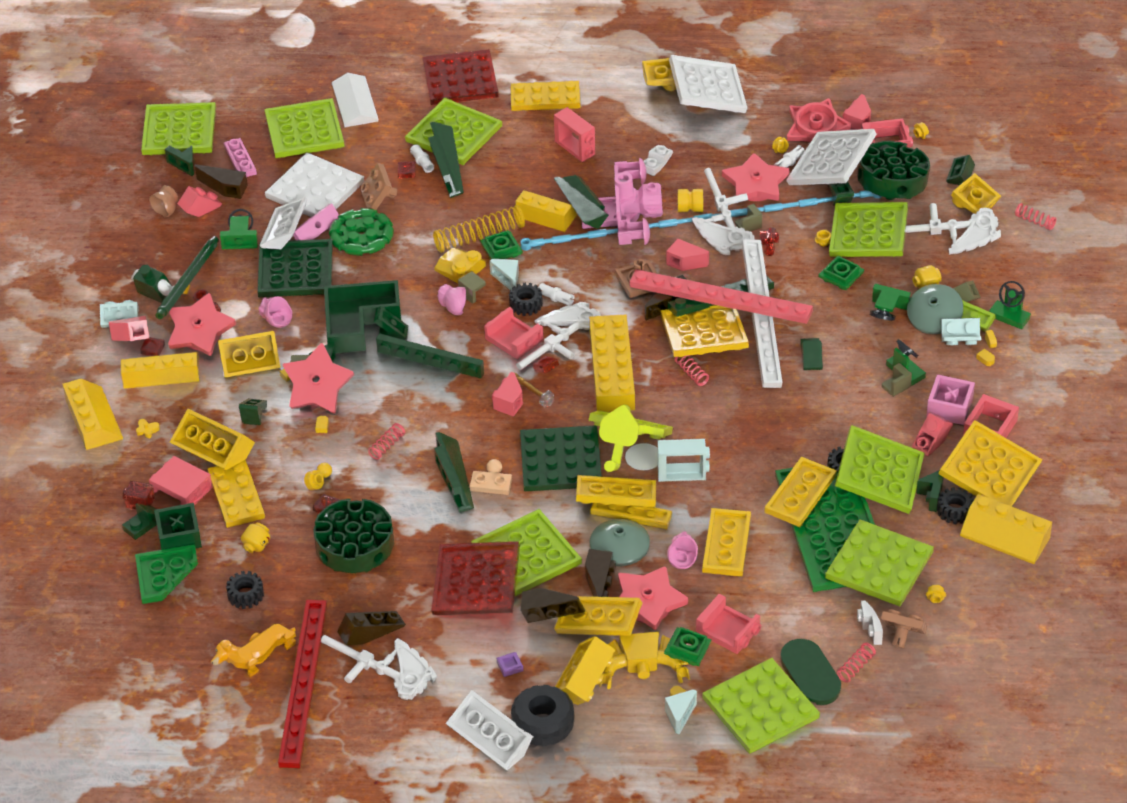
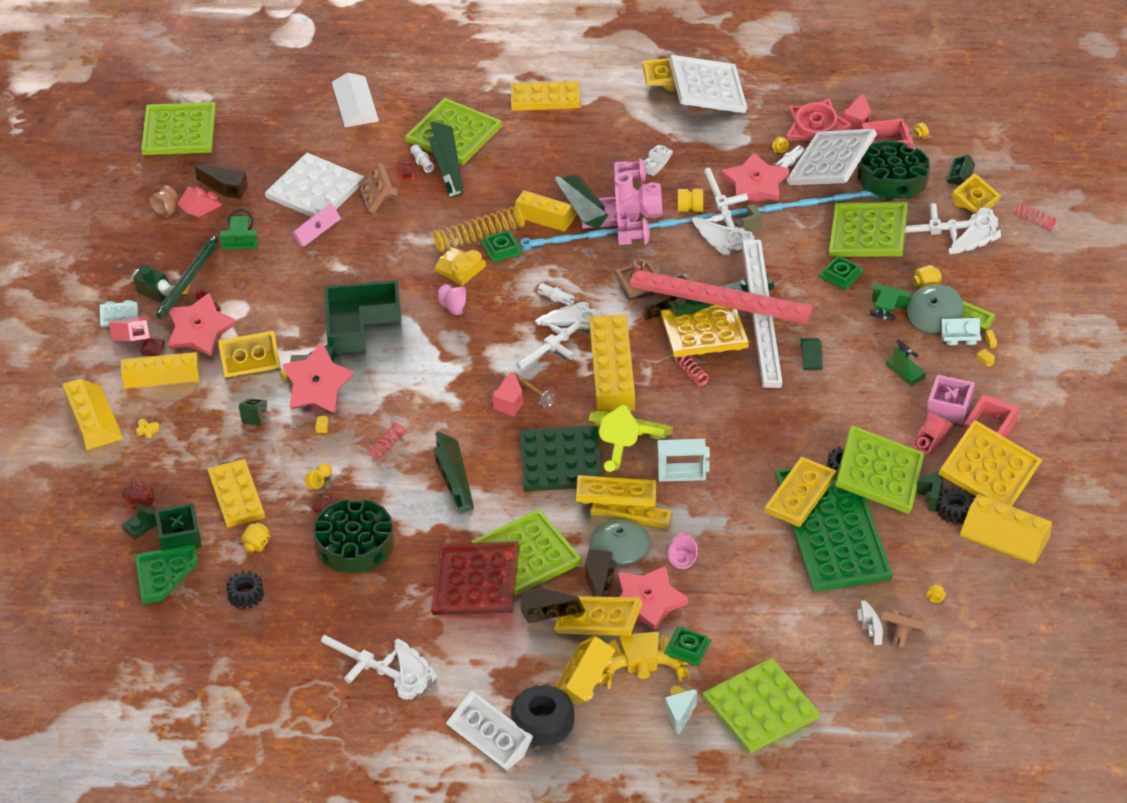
(181, 160): dark green slope -> none
(181, 481): coral panel -> none
(211, 440): yellow slope -> none
(240, 156): bright pink tile -> none
(257, 649): light orange animal -> none
(276, 311): bright pink hair -> none
(283, 224): white slope -> none
(296, 269): dark green plate -> none
(302, 684): red plate -> none
(304, 128): lime plate -> none
(367, 626): dark brown slope -> none
(375, 233): green plate -> none
(390, 324): dark green slope -> none
(430, 356): dark green plate -> none
(460, 76): clear red plate -> none
(472, 284): olive panel -> none
(492, 480): light nougat plate -> none
(505, 271): light aqua slope -> none
(509, 664): medium lavender tile -> none
(512, 334): coral panel -> none
(525, 306): black tyre -> none
(545, 364): clear red tile -> none
(567, 122): coral window -> none
(642, 456): white sticker -> none
(686, 256): coral slope -> none
(726, 542): yellow plate -> none
(727, 625): coral panel -> none
(769, 239): clear red plate -> none
(810, 671): dark green tile -> none
(823, 237): yellow plate -> none
(841, 192): dark green slope -> none
(863, 651): coral piece -> none
(879, 562): lime plate -> none
(899, 382): olive panel -> none
(968, 291): olive panel -> none
(1011, 307): green piece -> none

